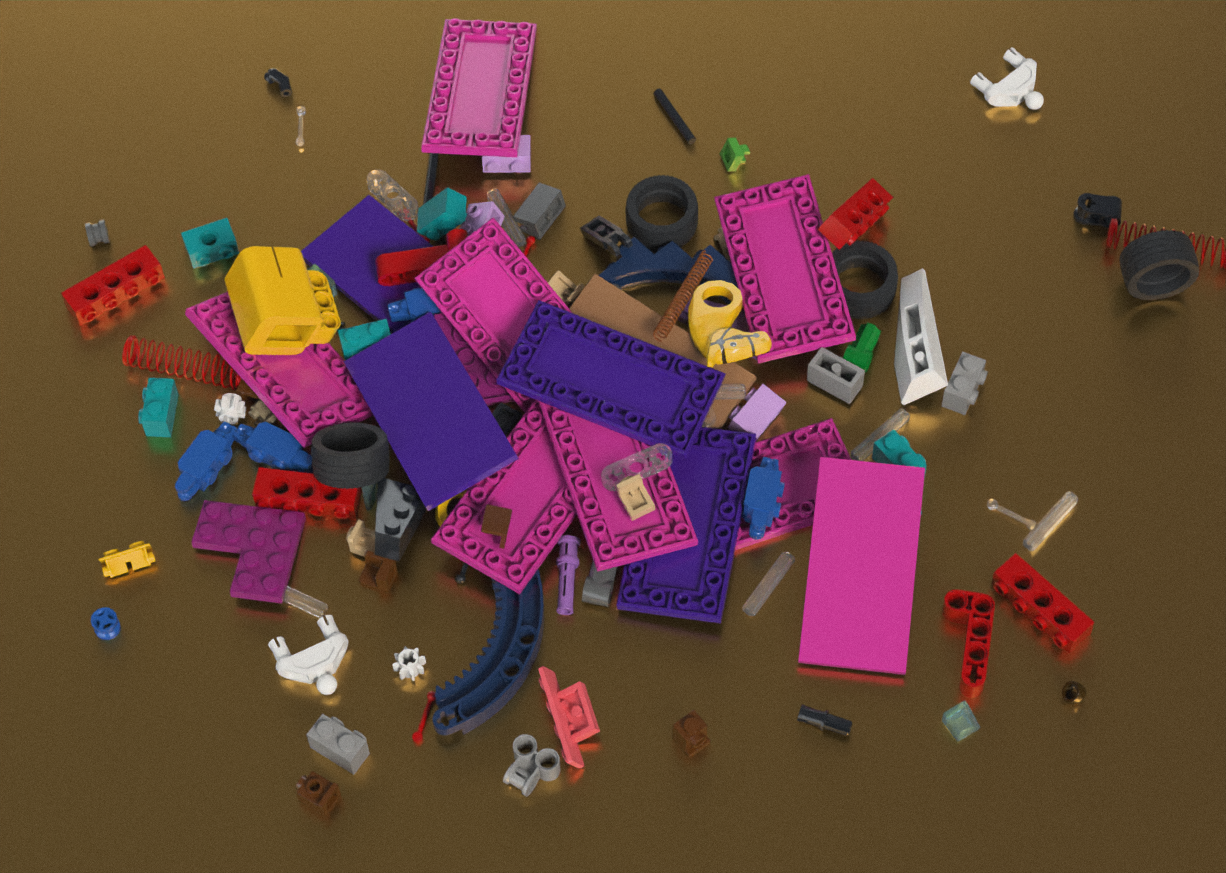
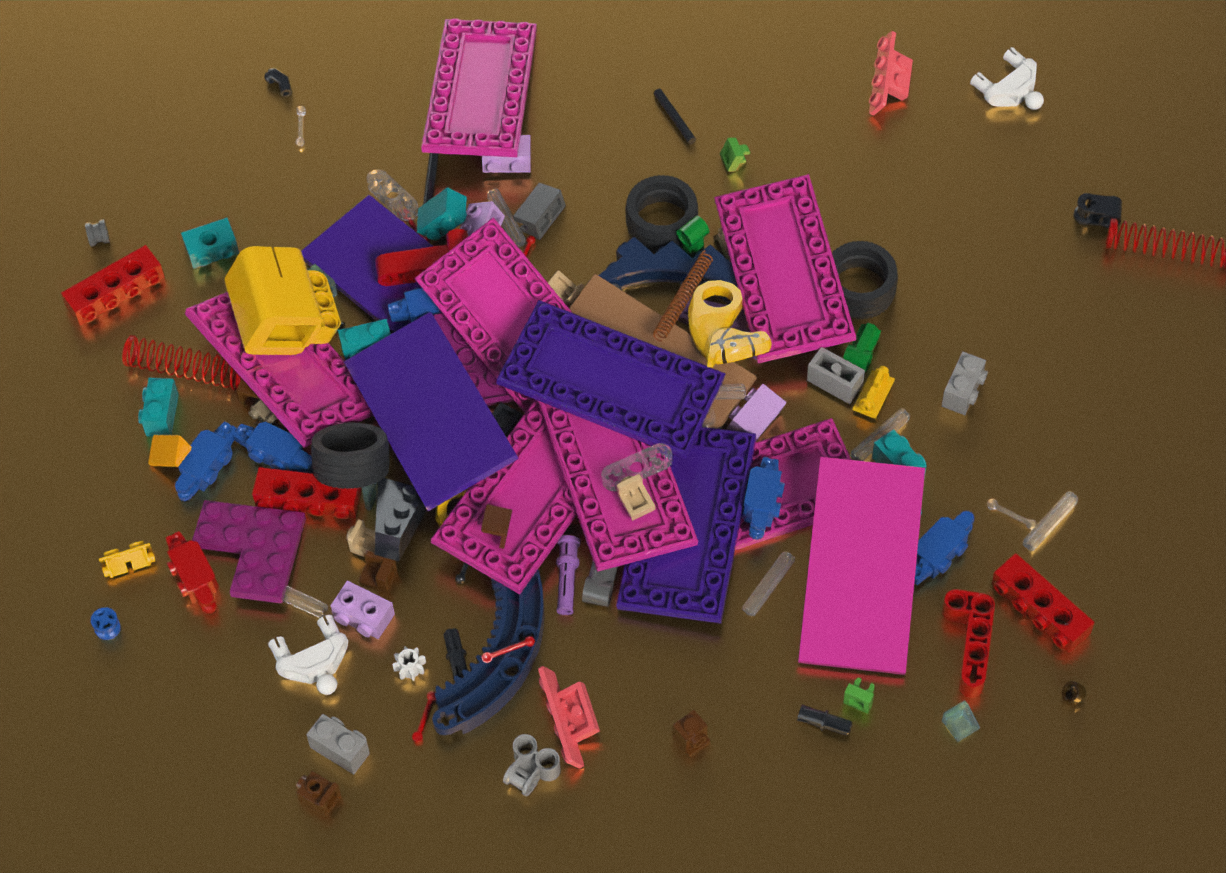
(168, 450): none -> light orange slope
(193, 570): none -> red hinge
(230, 408): white gear -> none
(362, 610): none -> lavender brick
(456, 653): none -> black axle
(487, 657): none -> red hinge
(606, 234): black hinge -> none
(693, 235): none -> green piece
(856, 214): red brick -> none
(858, 697): none -> bright green tile
(874, 392): none -> yellow hinge
(891, 74): none -> coral bracket
(918, 348): white wedge -> none
(941, 545): none -> blue hinge
(1159, 265): black tyre -> none

